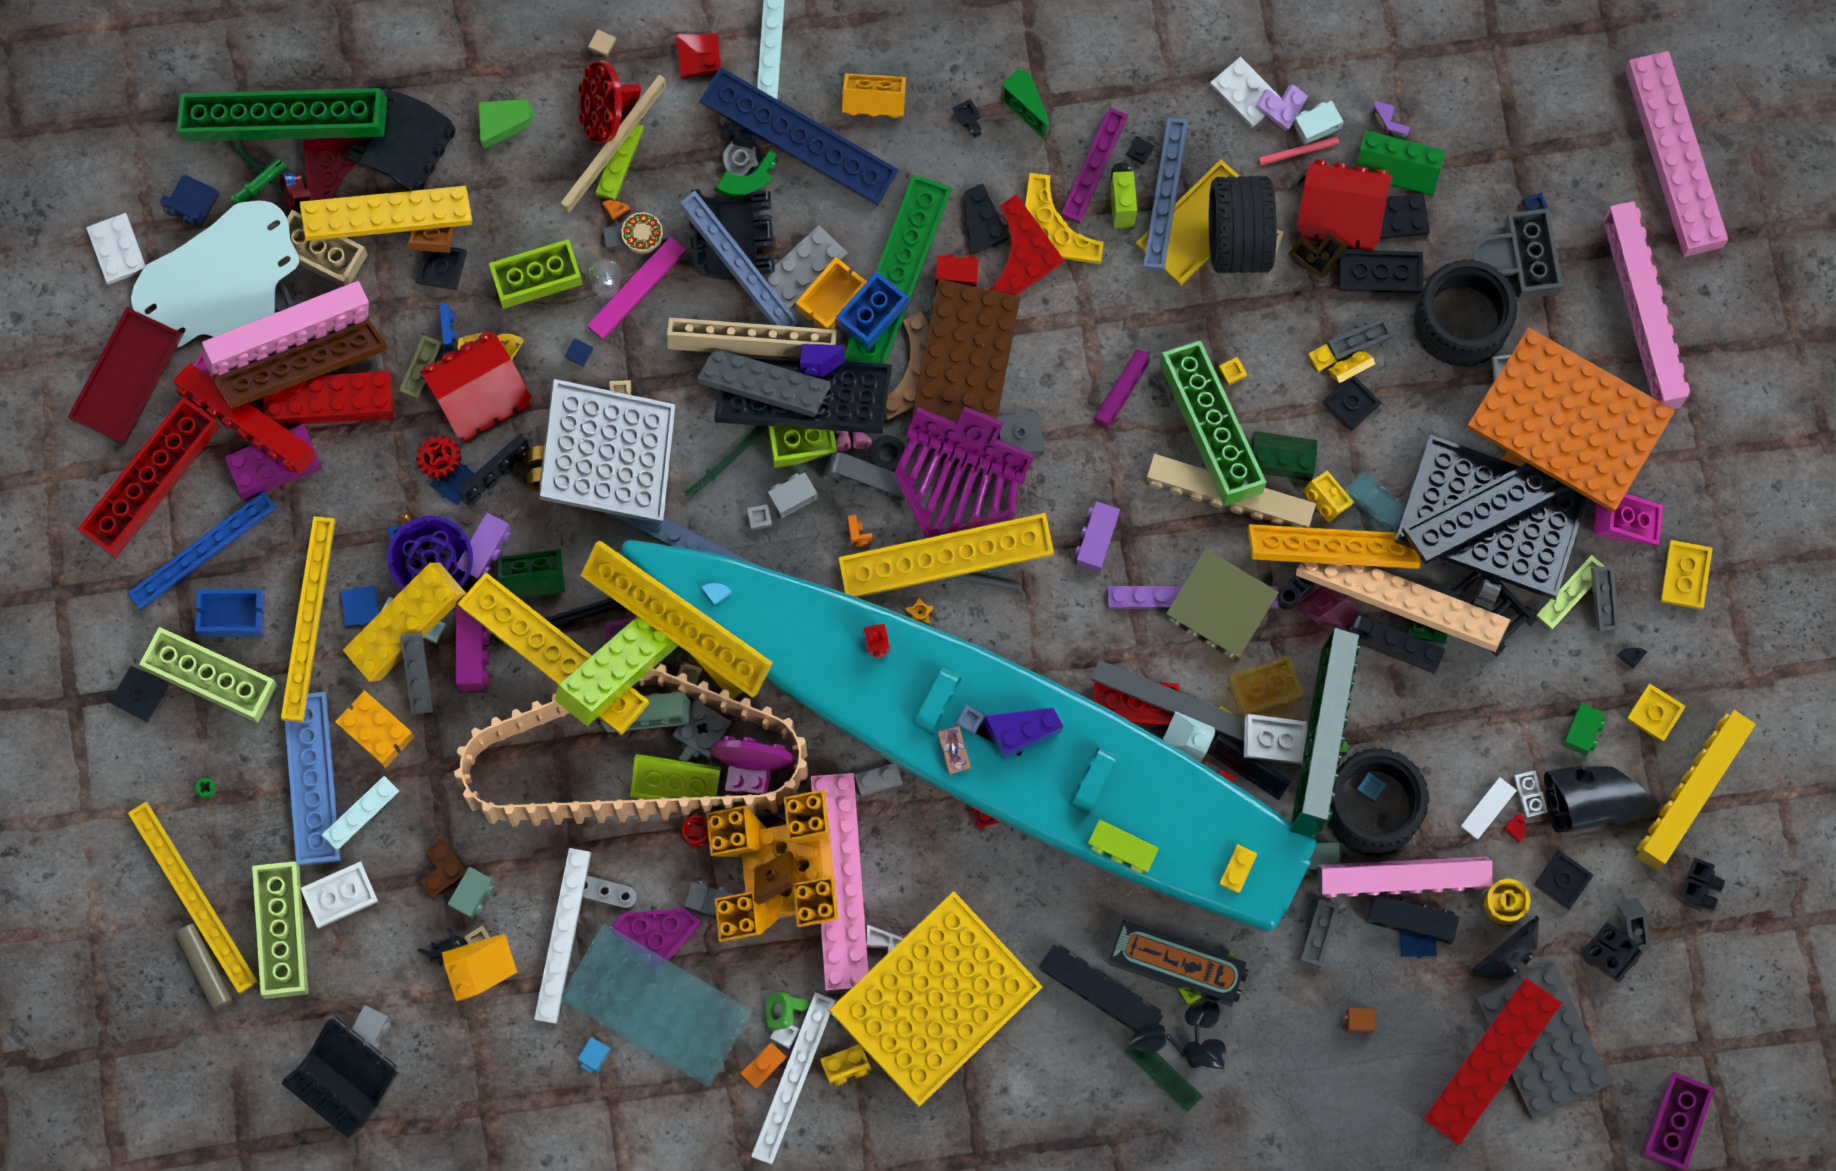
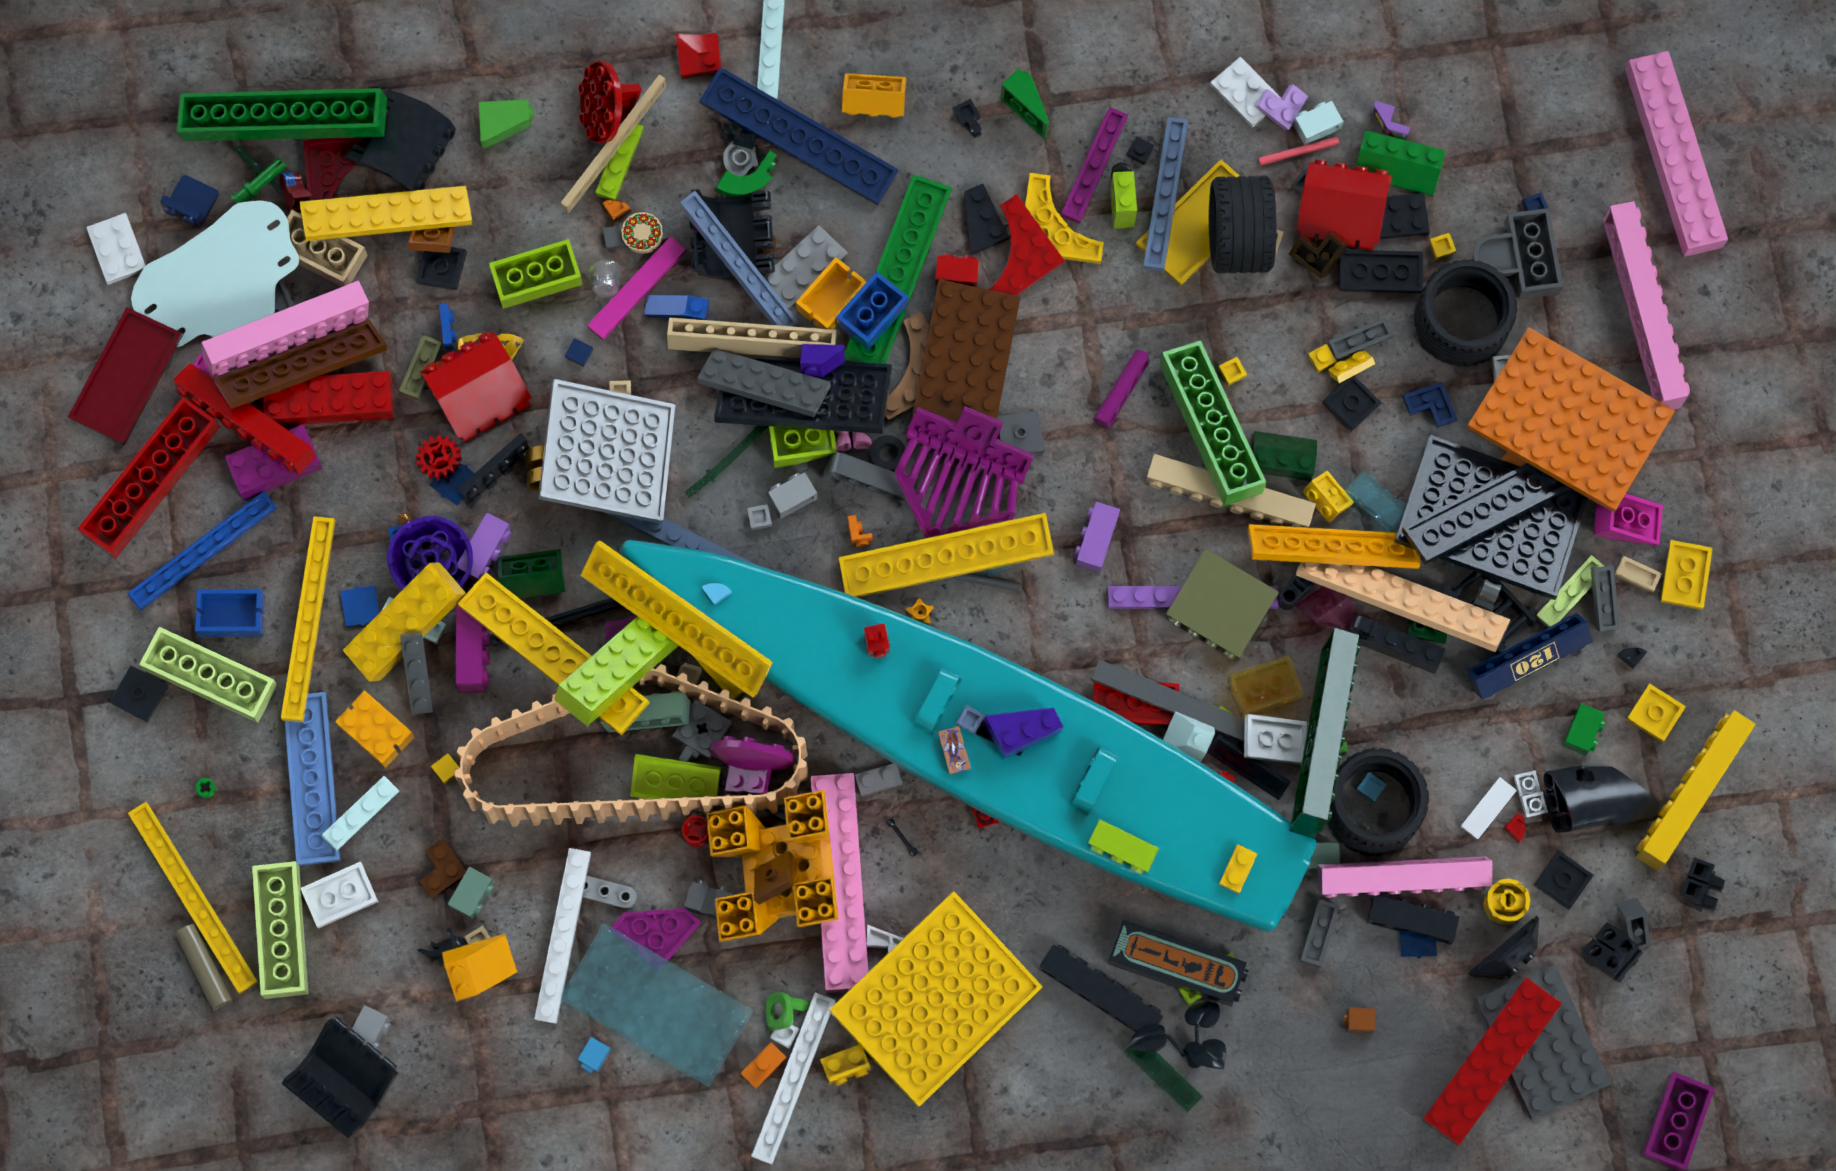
(445, 768): none -> yellow tile
(602, 43): tan tile -> none
(677, 307): none -> blue slope
(912, 850): none -> black hinge
(1433, 399): none -> dark blue plate
(1442, 246): none -> yellow plate
(1529, 656): none -> dark blue brick
(1637, 574): none -> tan tile

